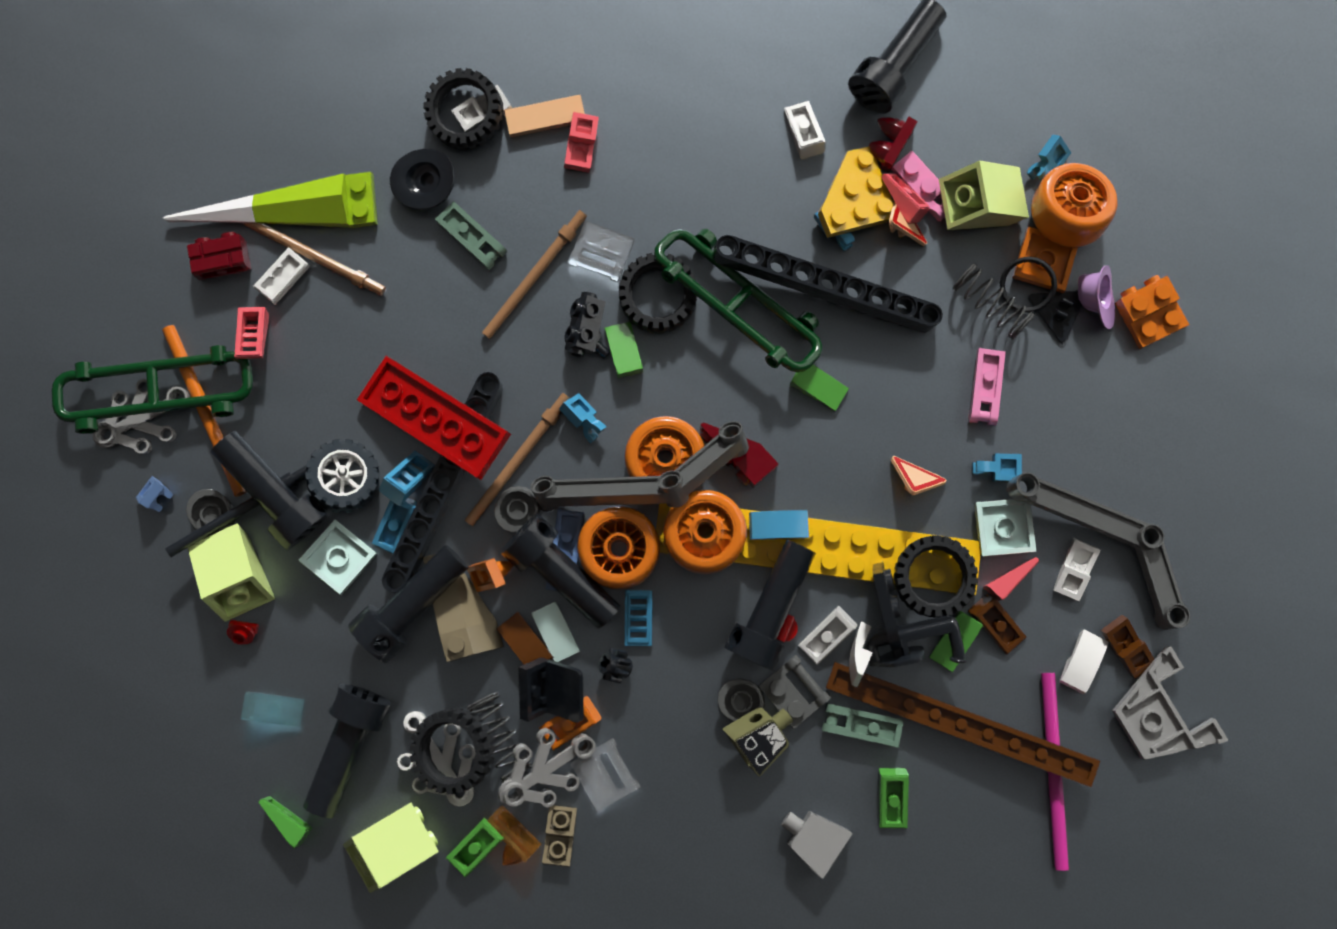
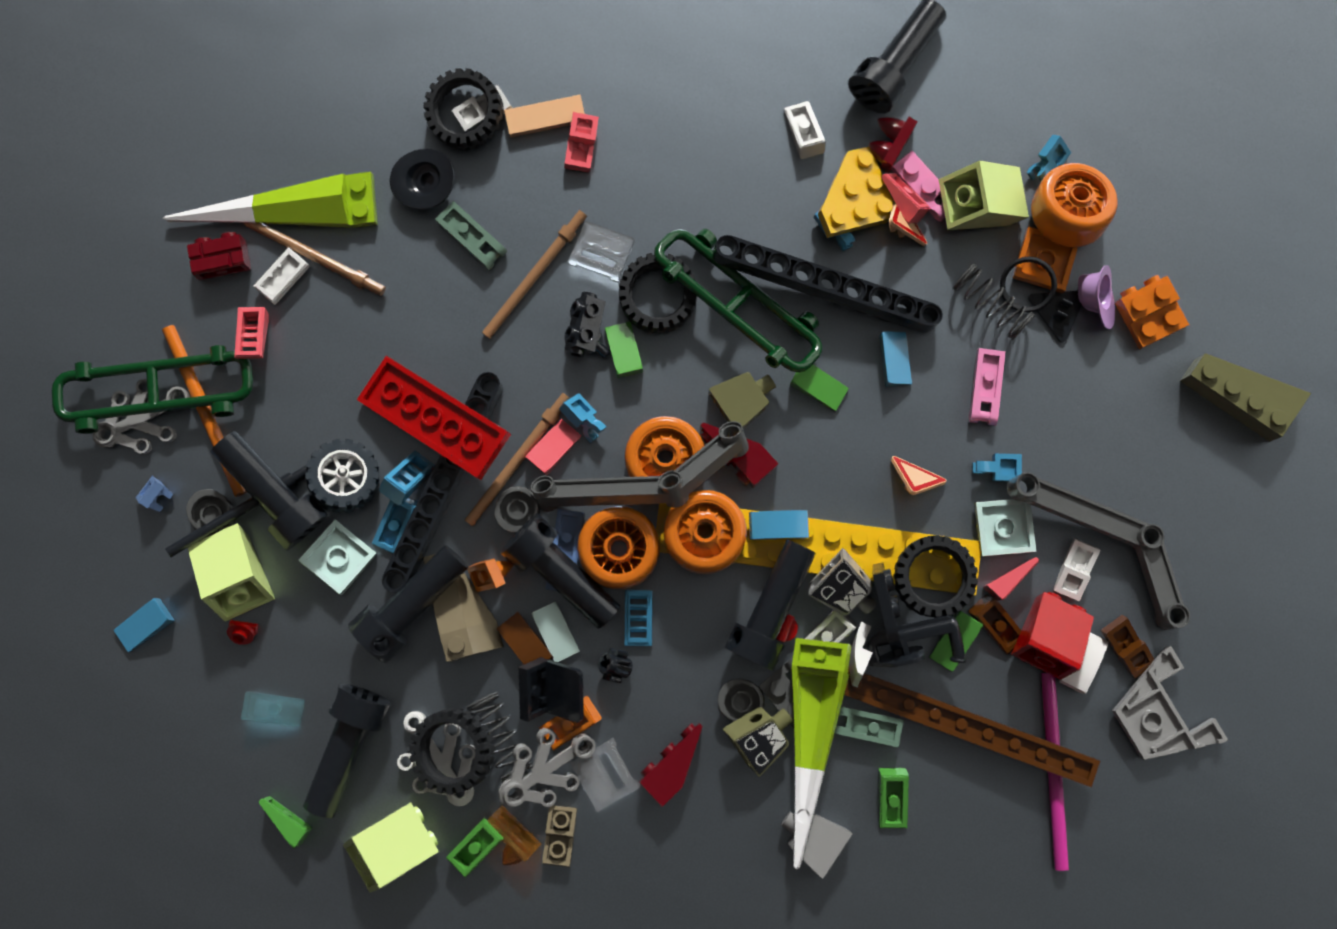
(144, 624): none -> dark azure slope
(553, 447): none -> coral slope
(670, 772): none -> dark red slope
(742, 397): none -> olive torso
(818, 693): none -> lime plate
(842, 585): none -> torso
(895, 358): none -> dark azure slope
(1054, 636): none -> slope
(1246, 395): none -> olive wedge

